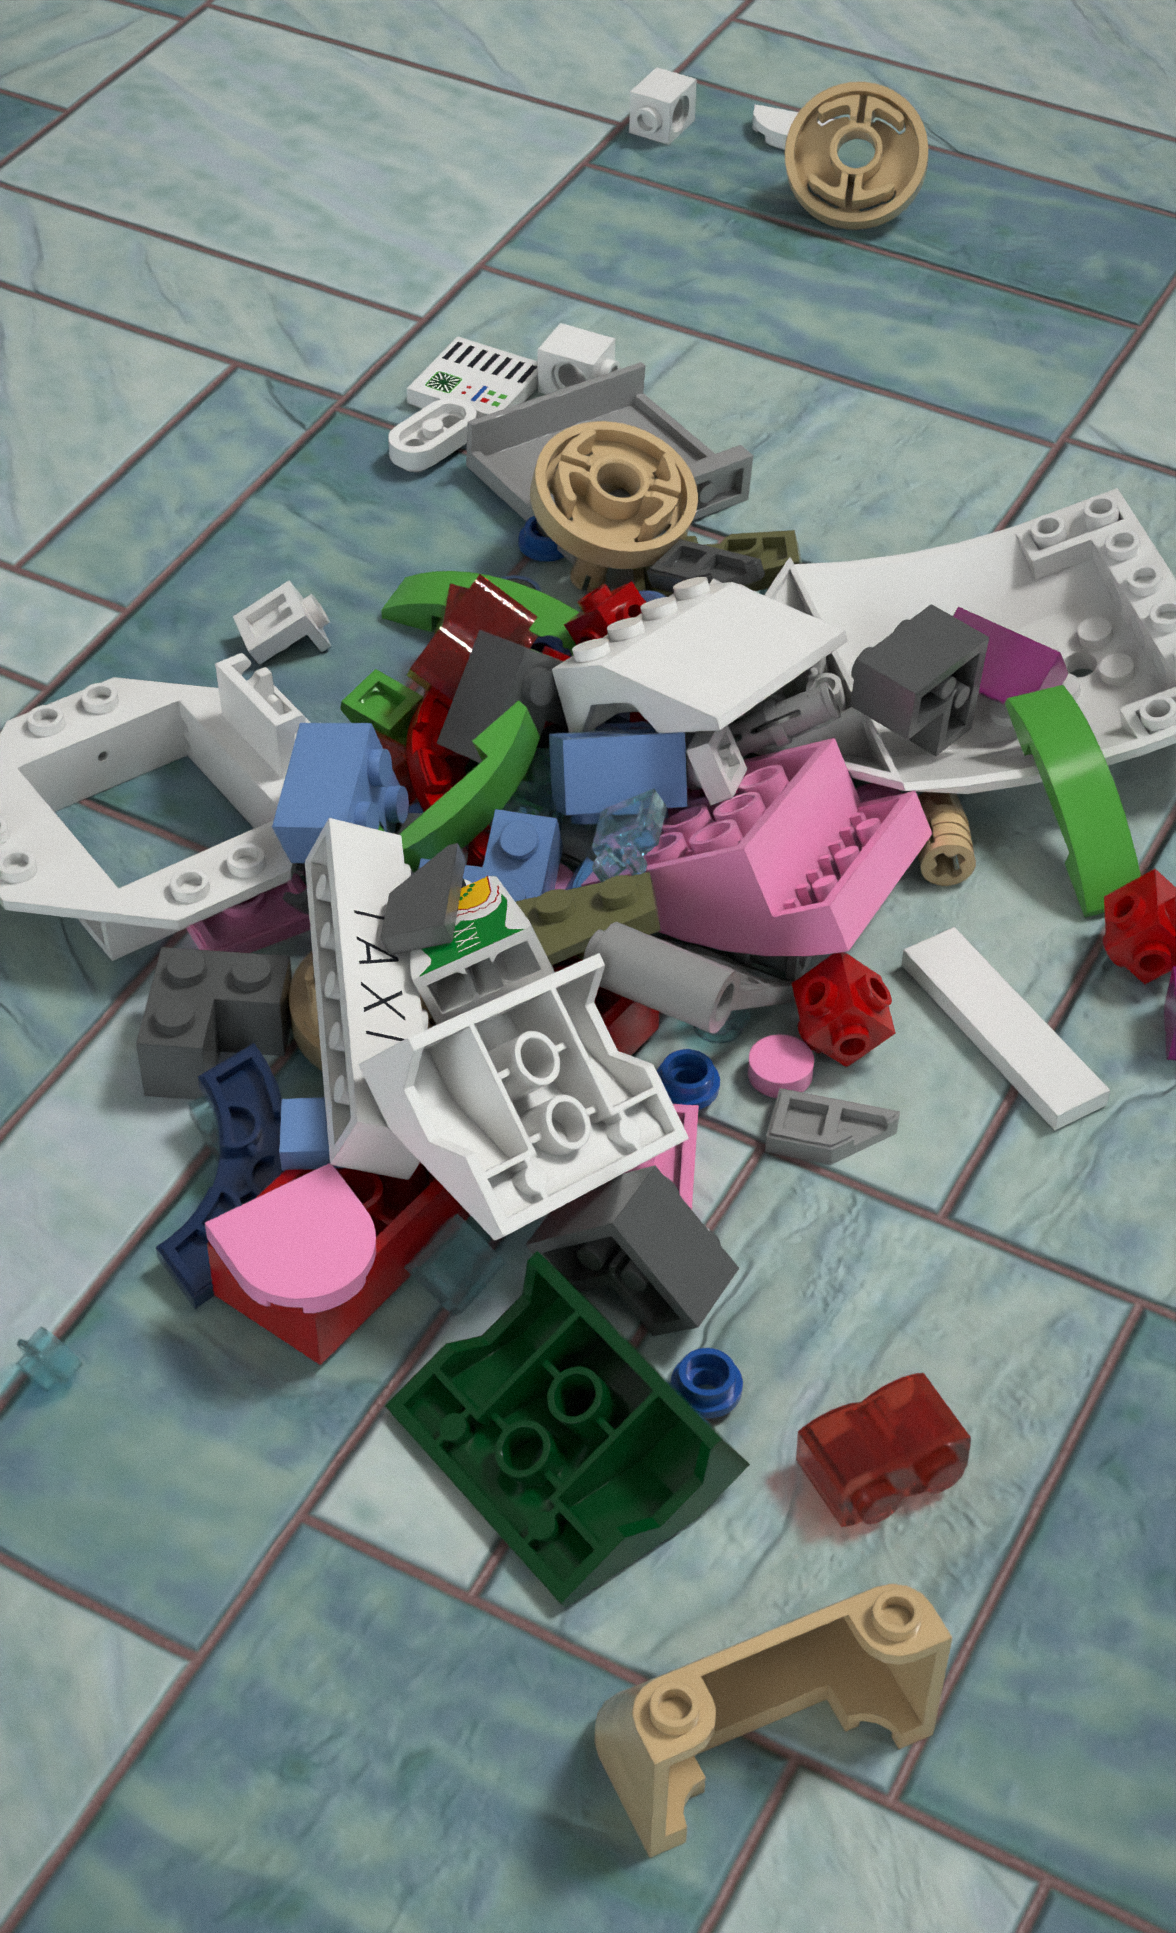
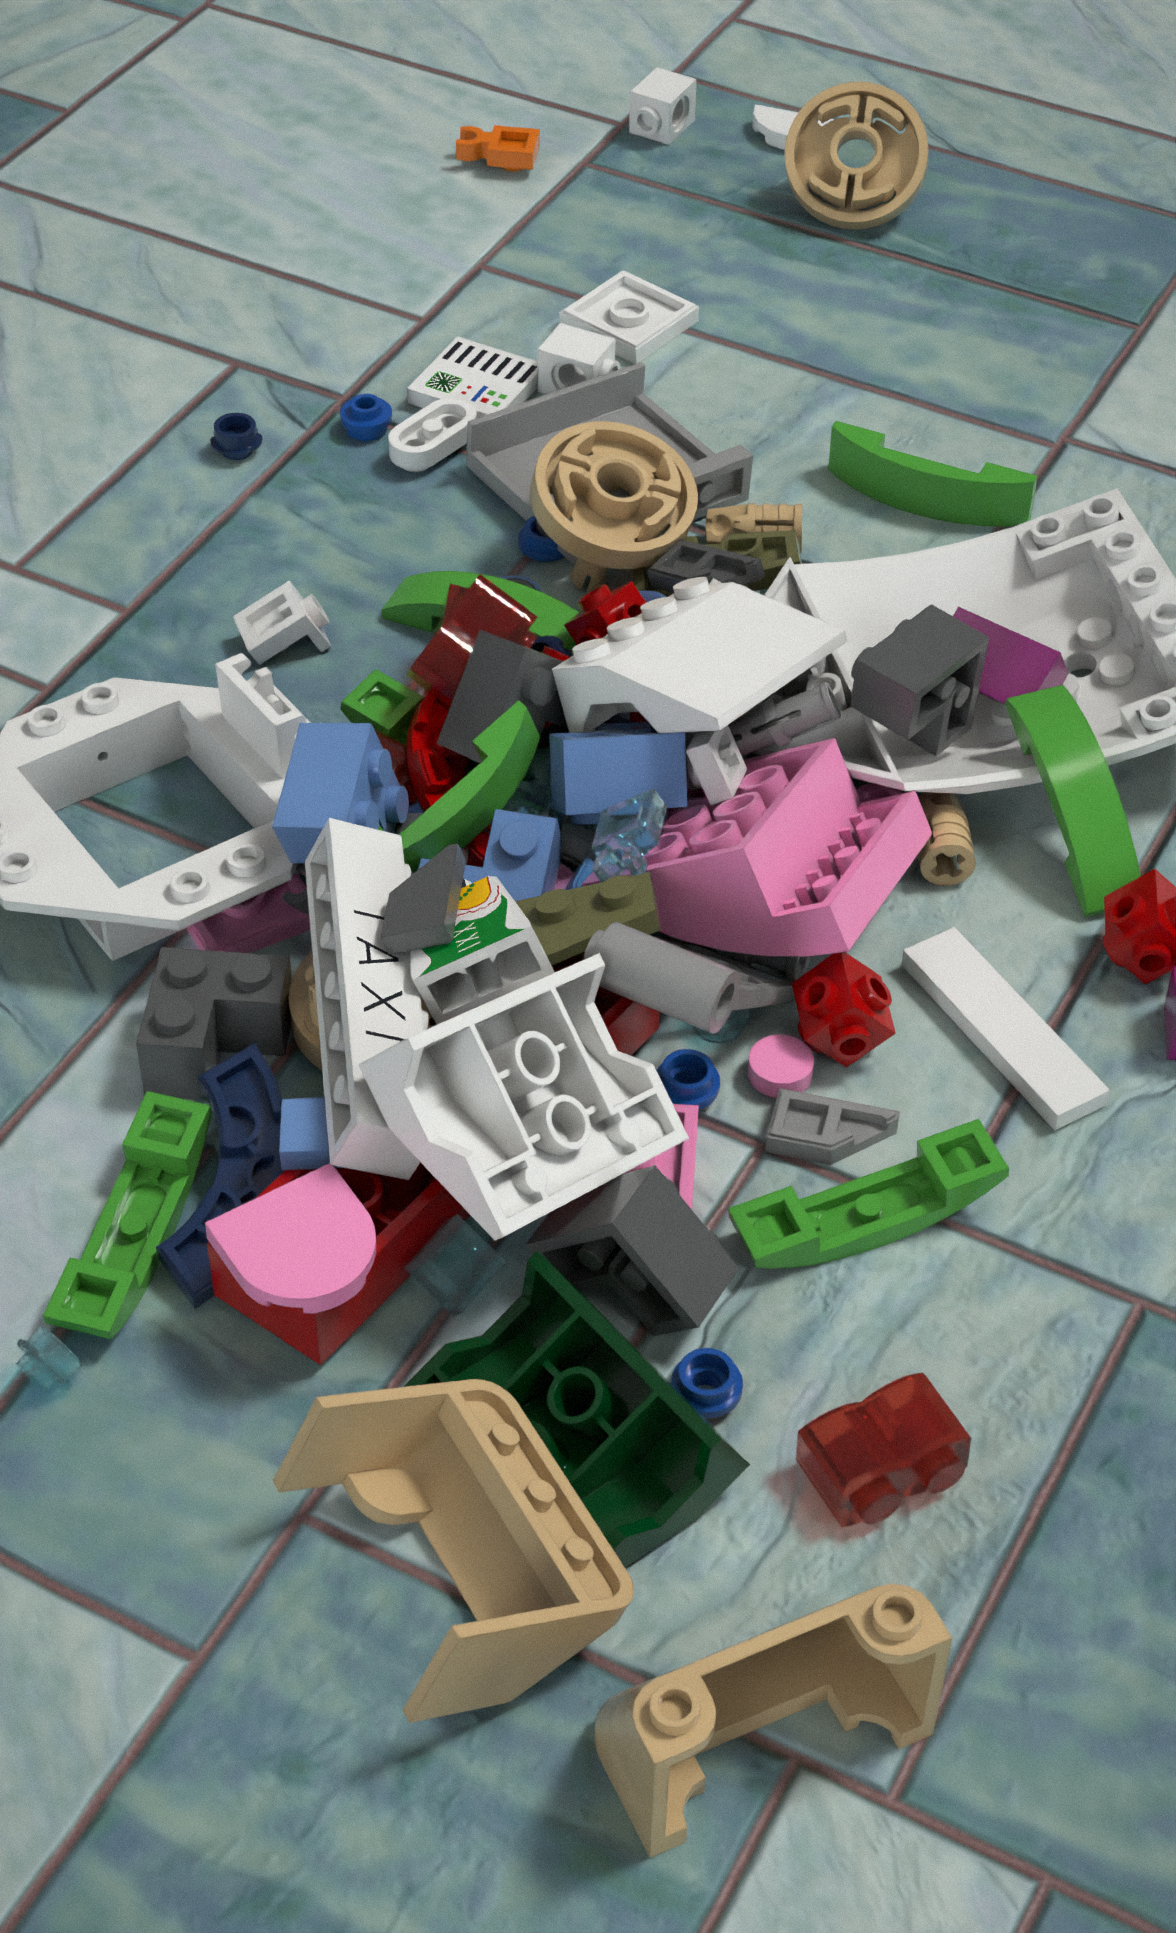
(141, 1213): none -> bright green slope
(235, 436): none -> dark blue plate
(366, 417): none -> blue plate
(496, 1516): none -> tan windscreen
(503, 147): none -> orange plate
(633, 313): none -> white tile
(751, 519): none -> tan hinge
(873, 1209): none -> bright green slope
(928, 487): none -> bright green slope

